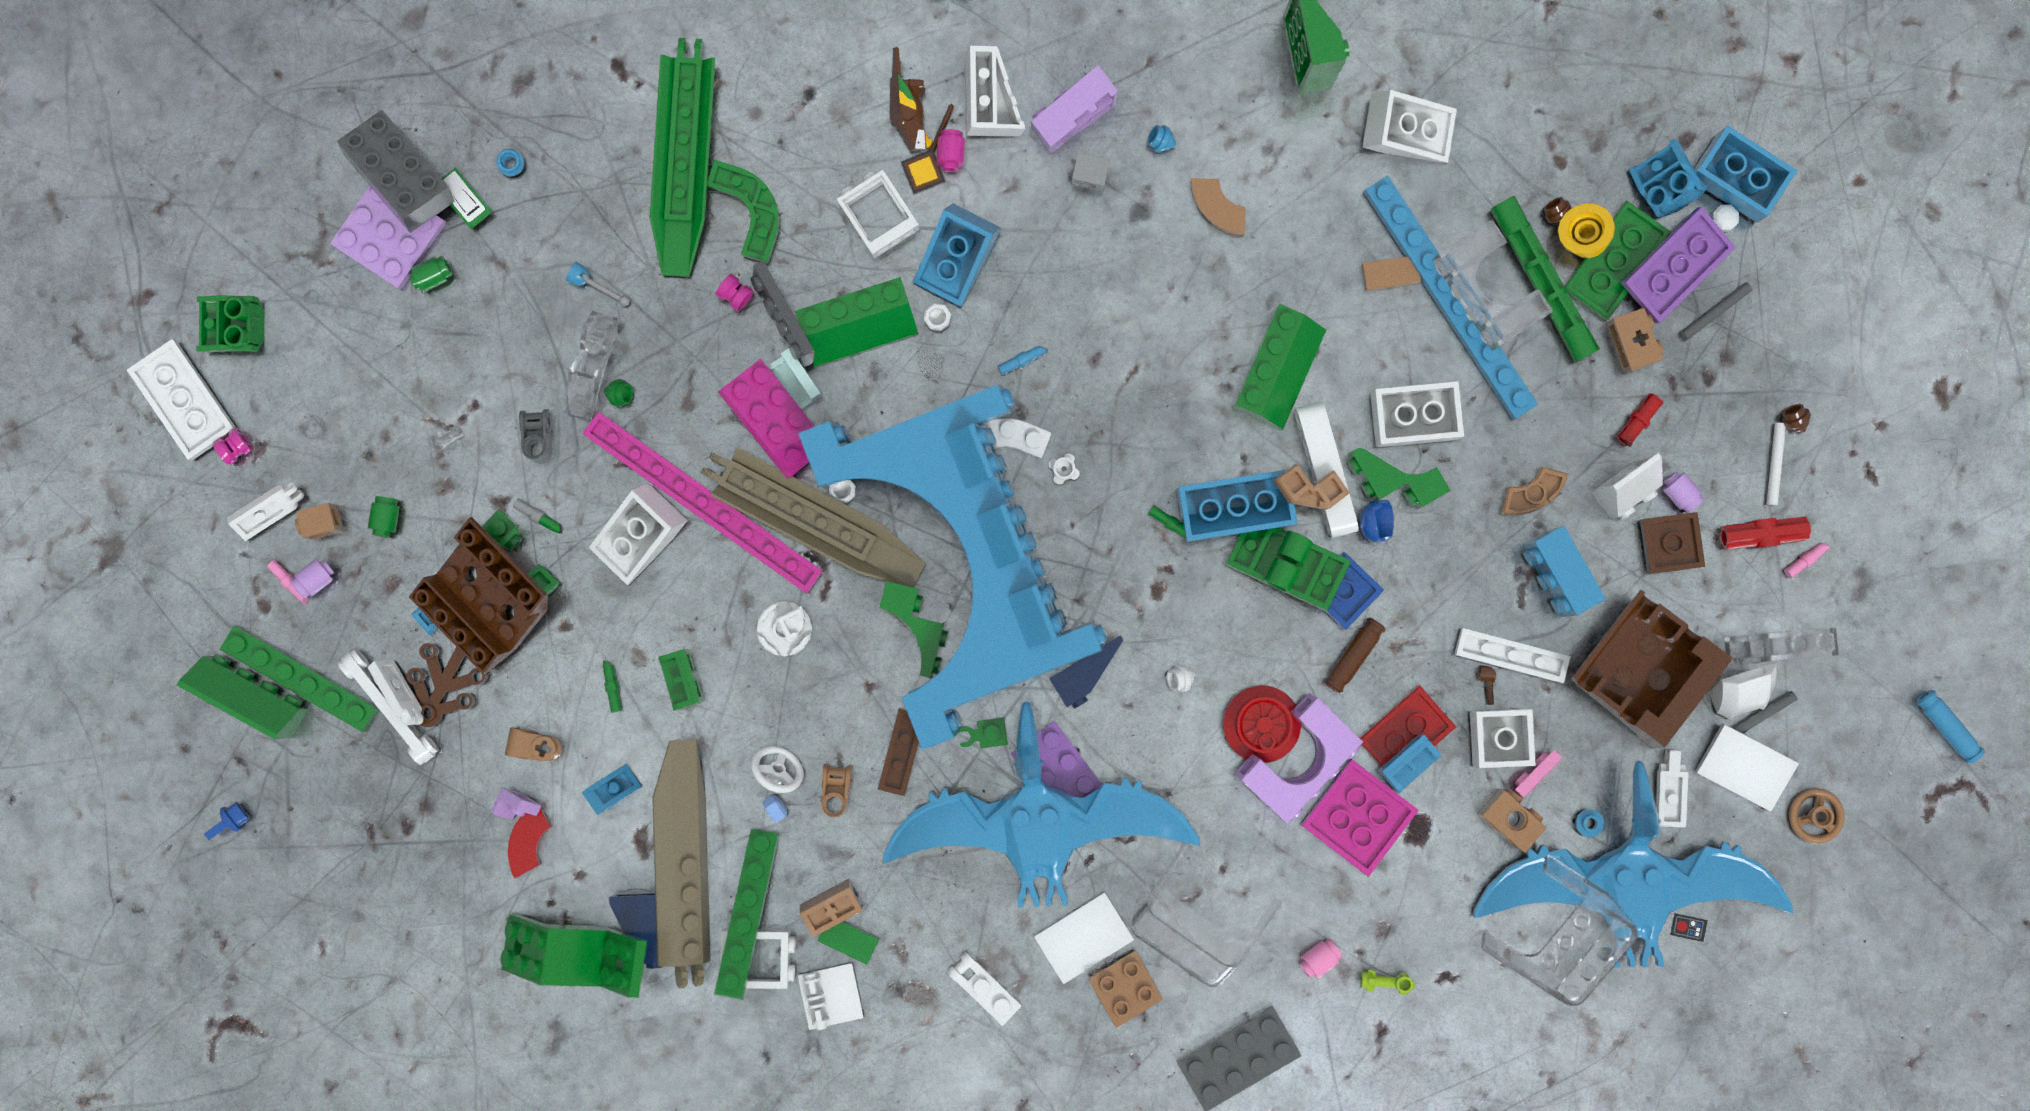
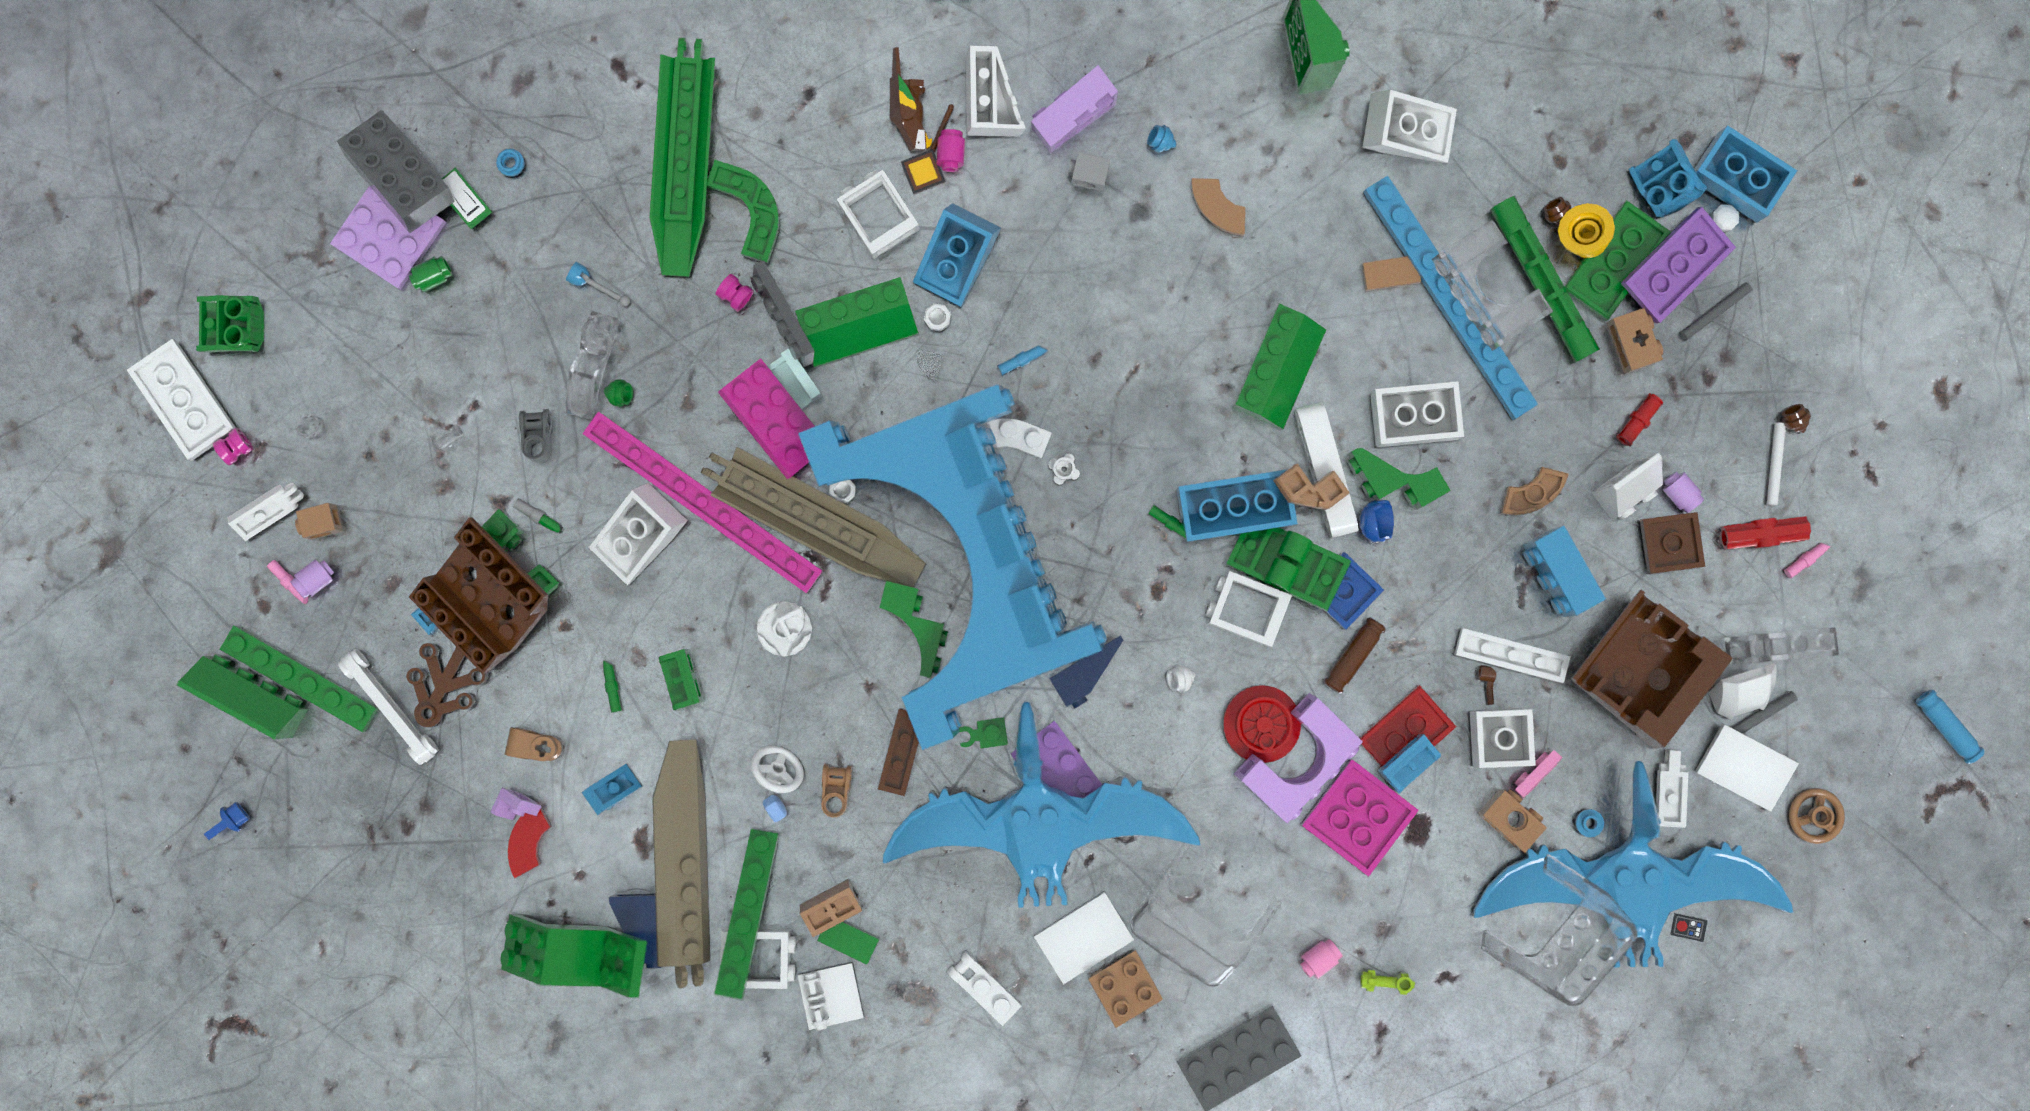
(383, 516): green brick -> none
(396, 691): white hinge -> none
(1275, 617): none -> white window

